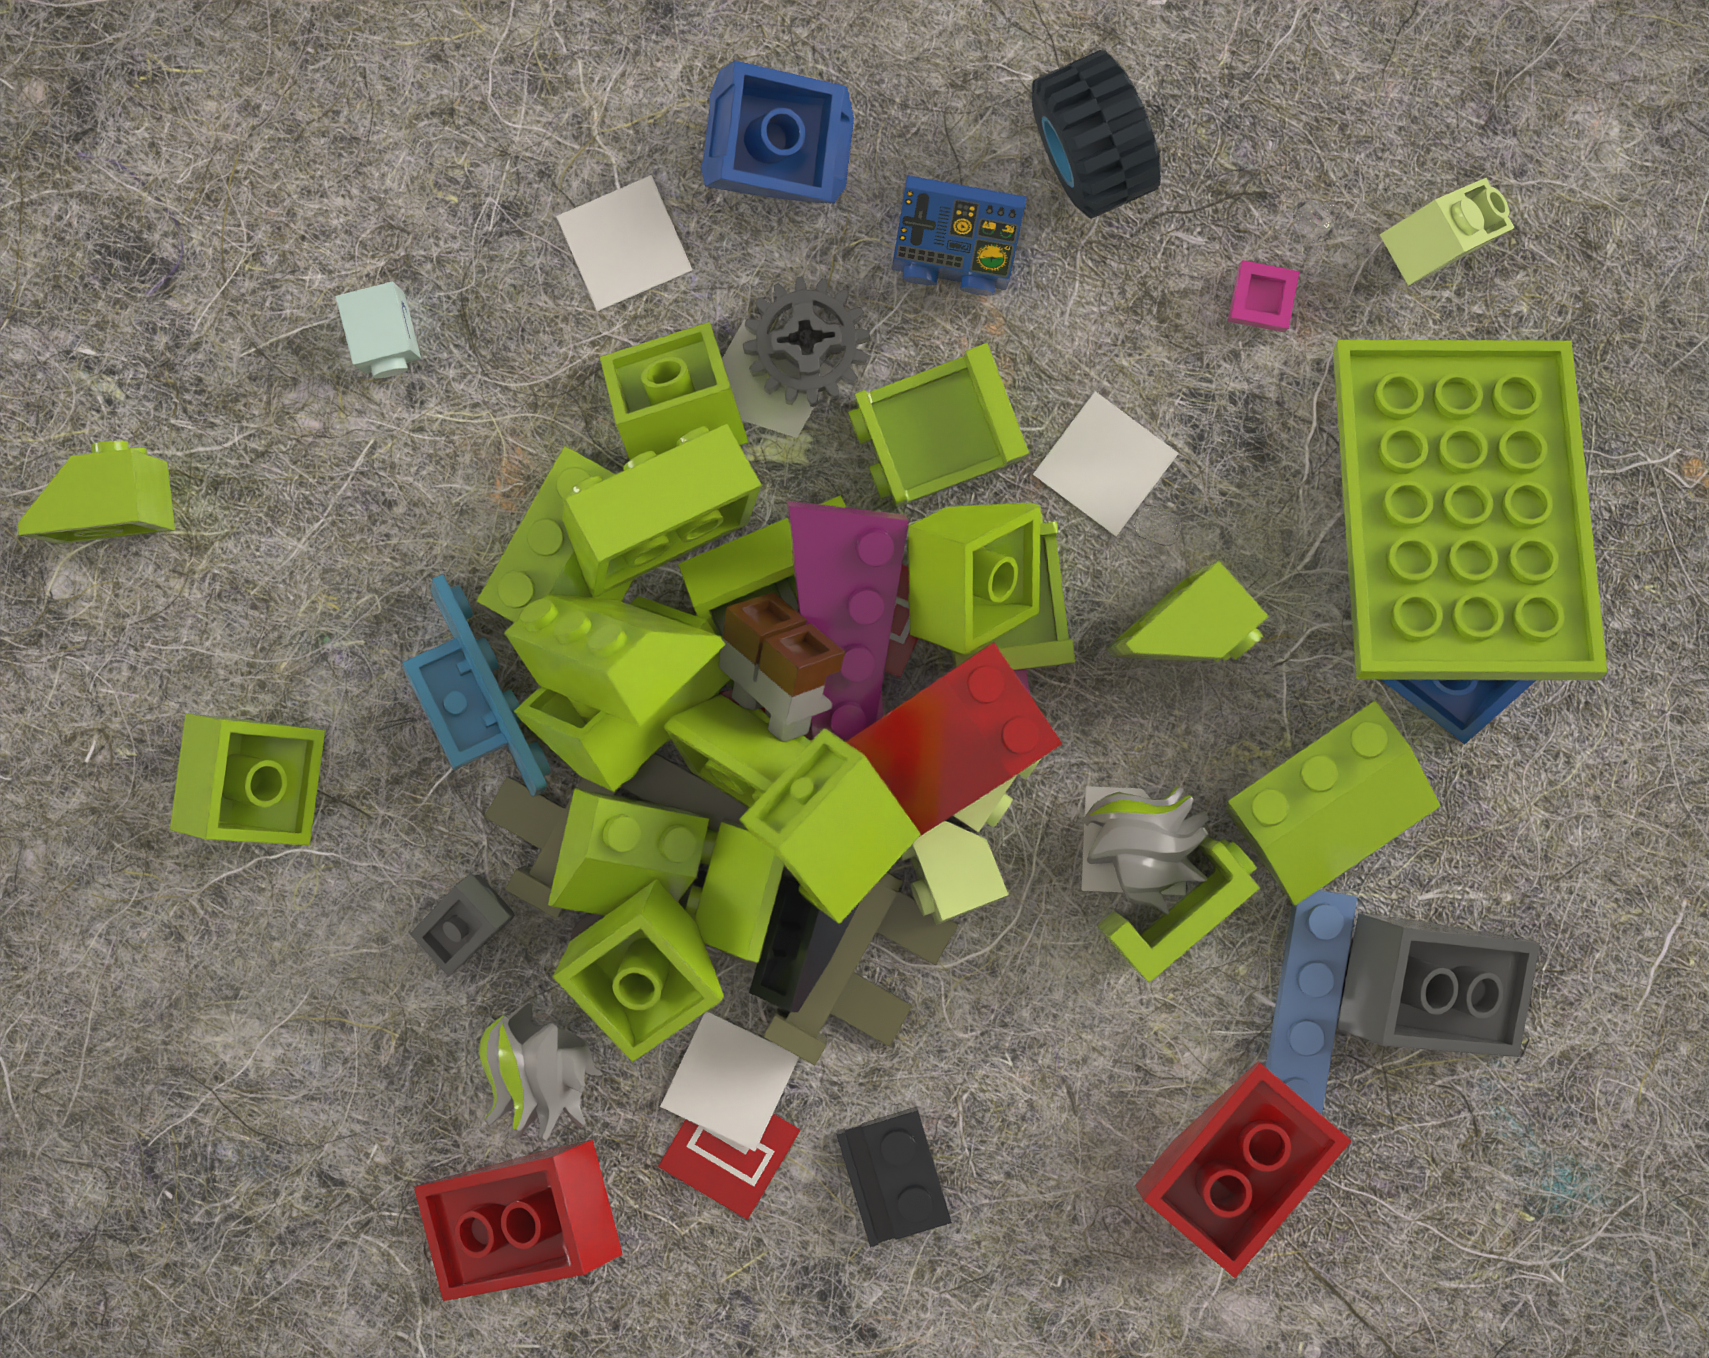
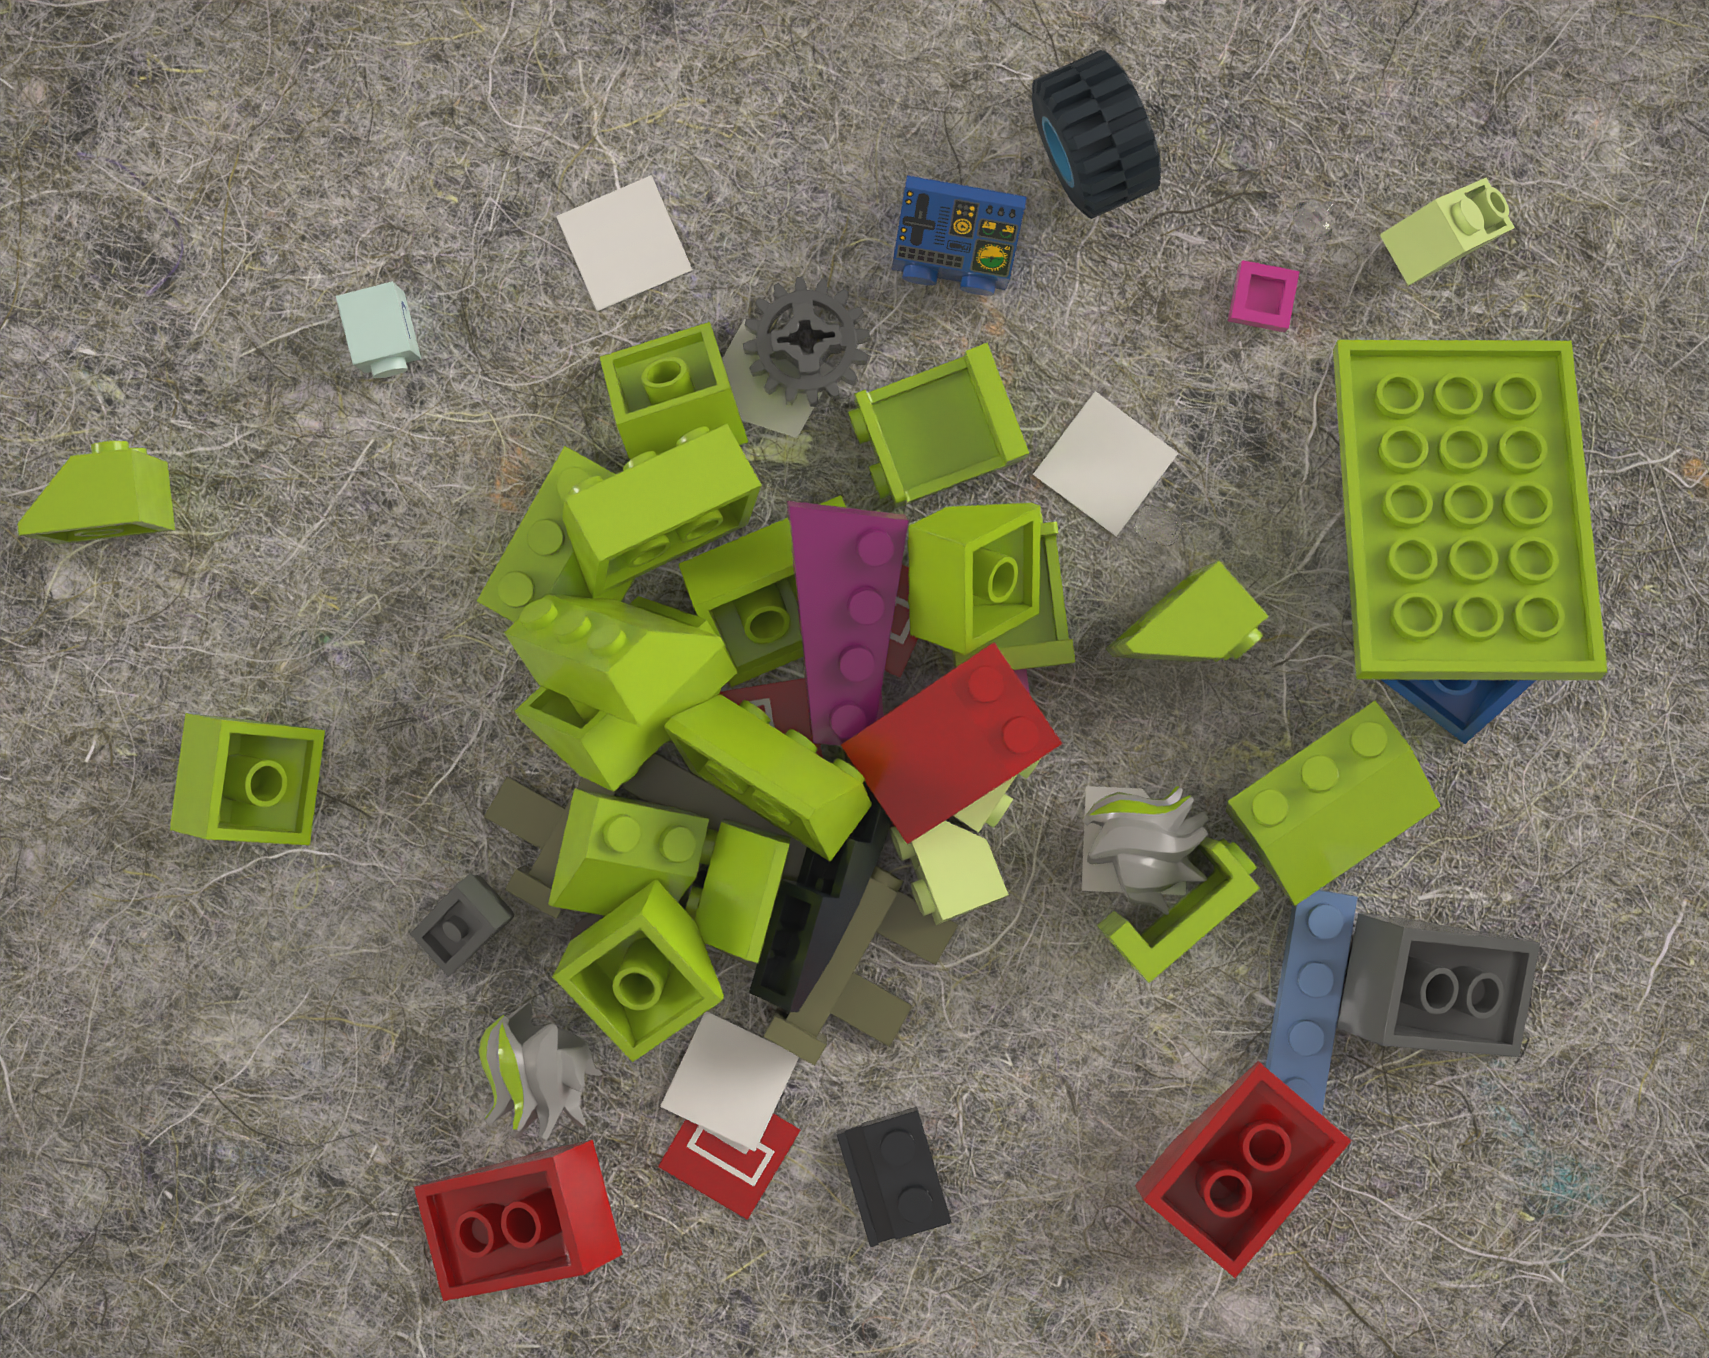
(464, 697): dark azure bracket -> none
(777, 135): blue slope -> none
(778, 663): reddish brown hips -> none
(832, 824): lime panel -> none

